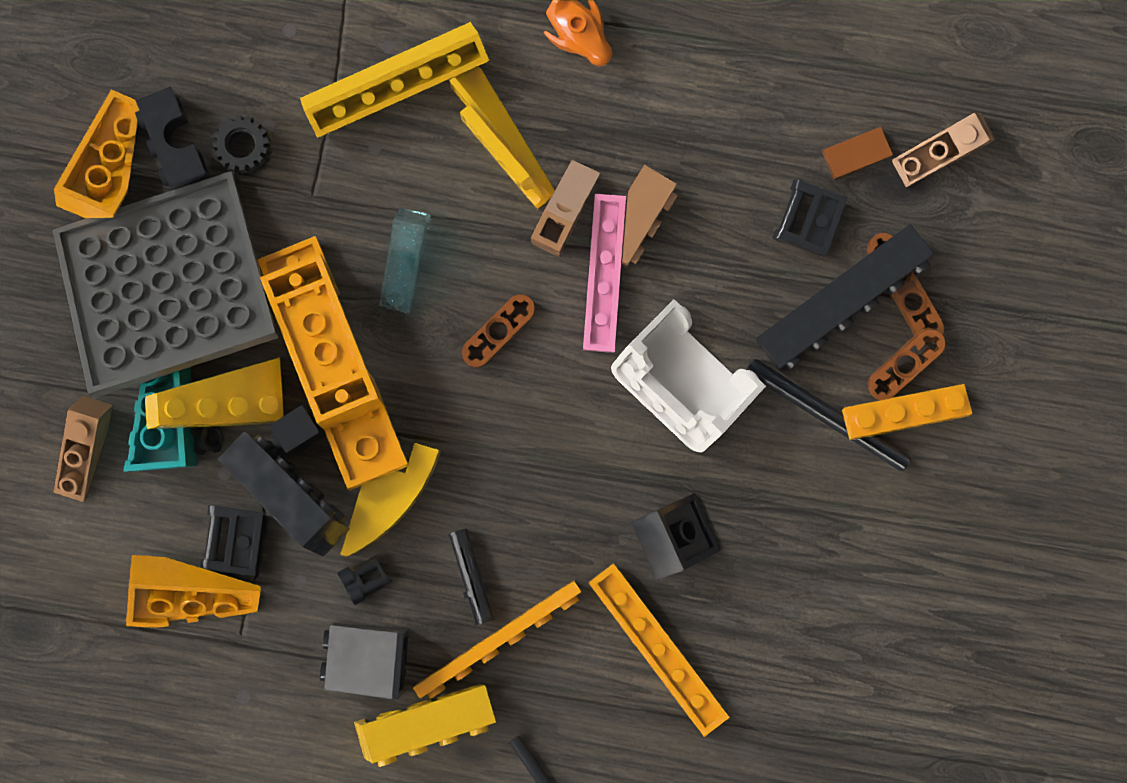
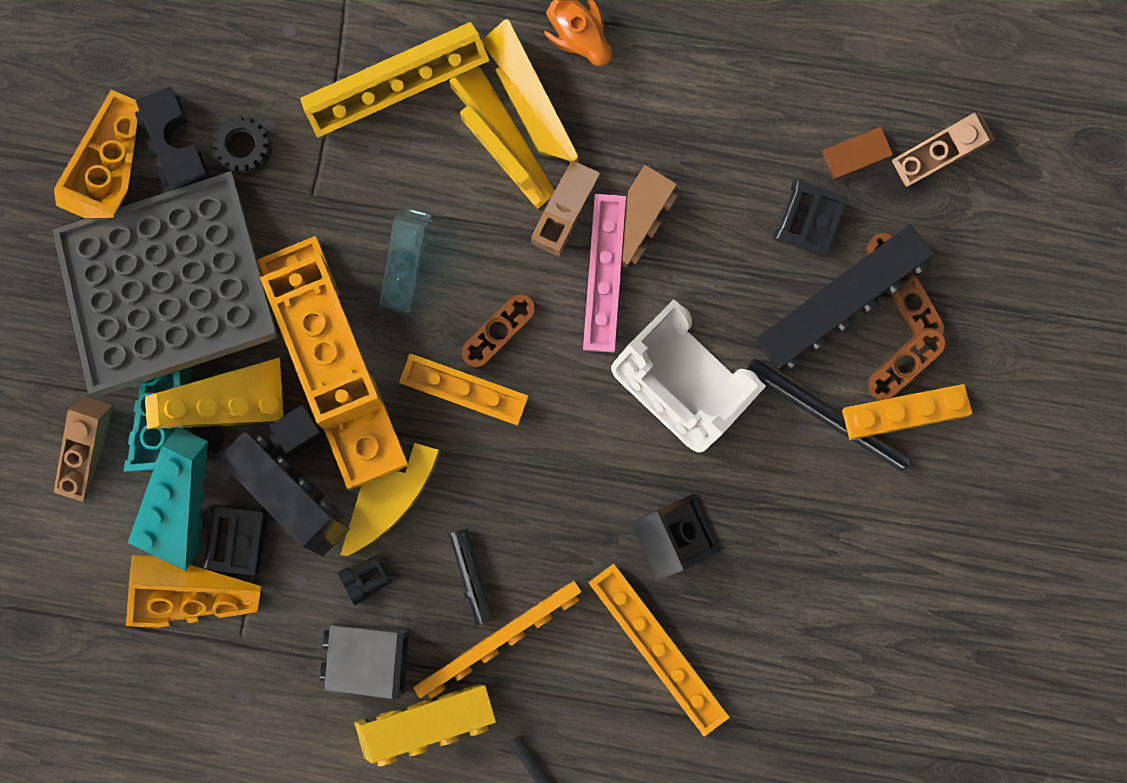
(171, 506): none -> teal wedge
(463, 389): none -> light orange plate
(527, 93): none -> yellow wedge

